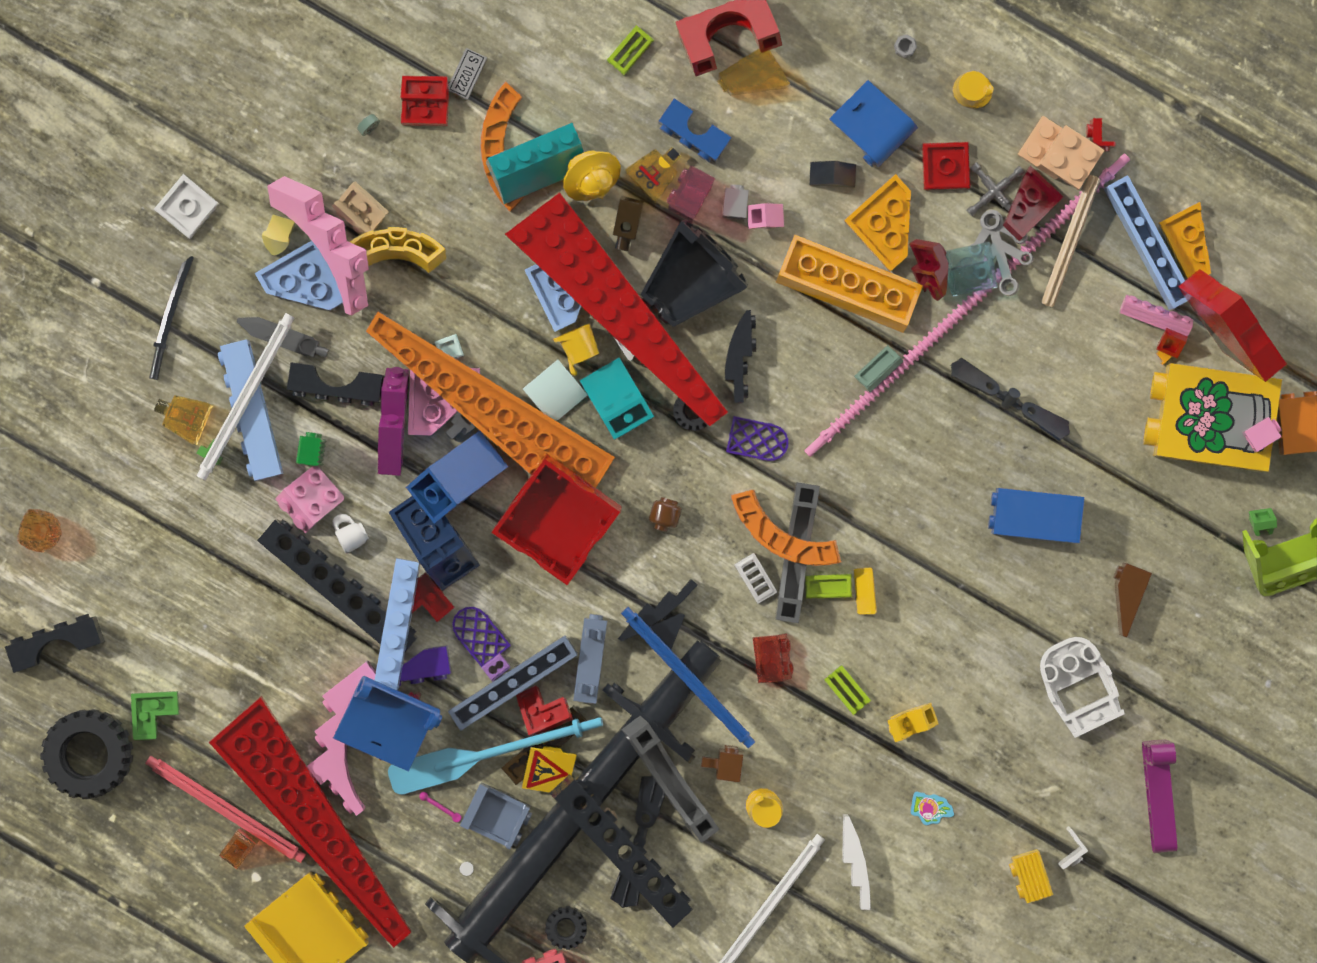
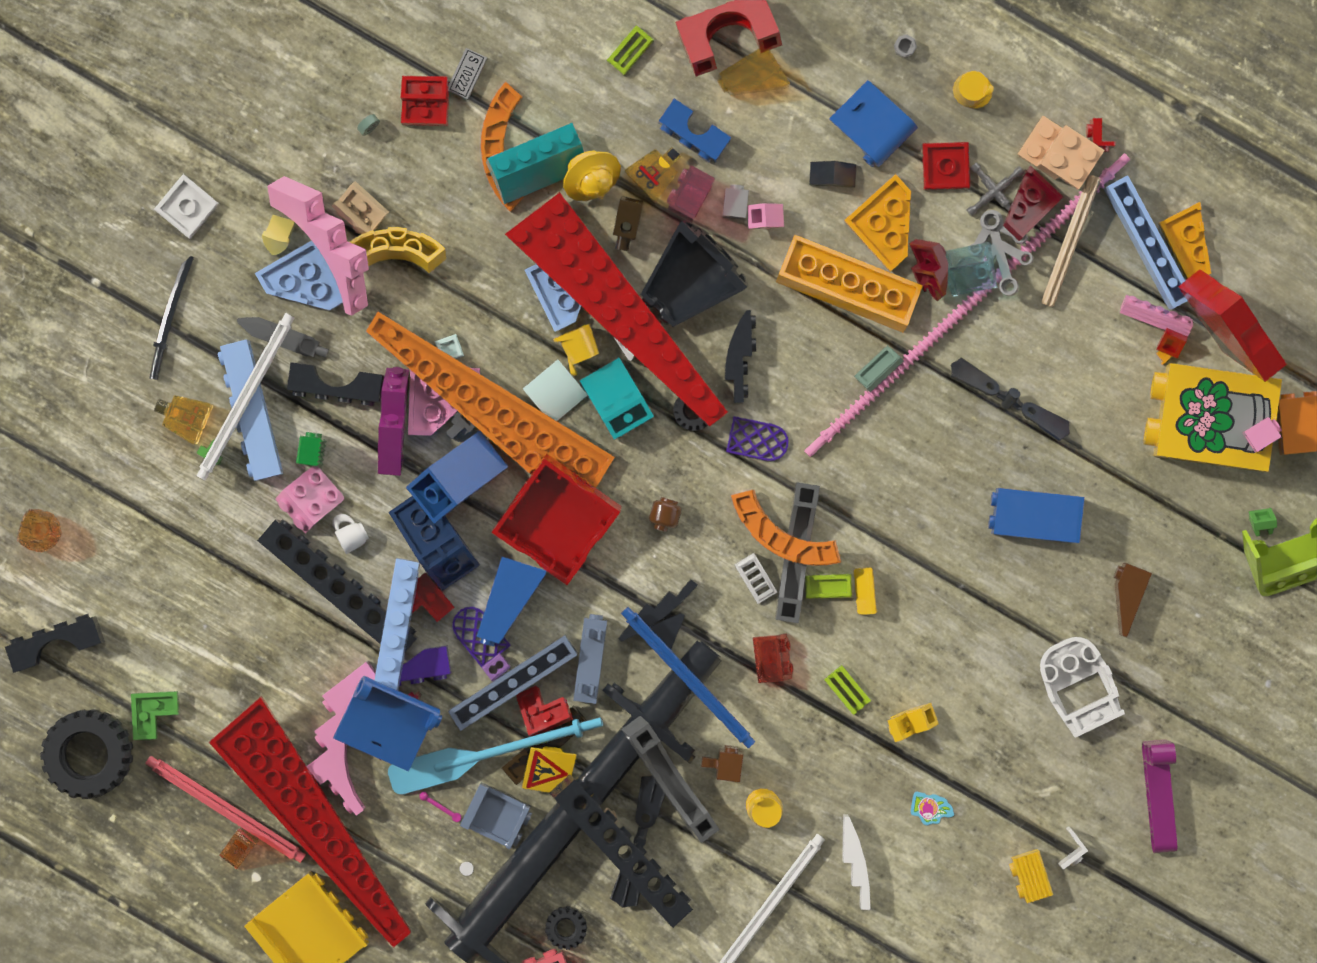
(508, 597): none -> blue slope

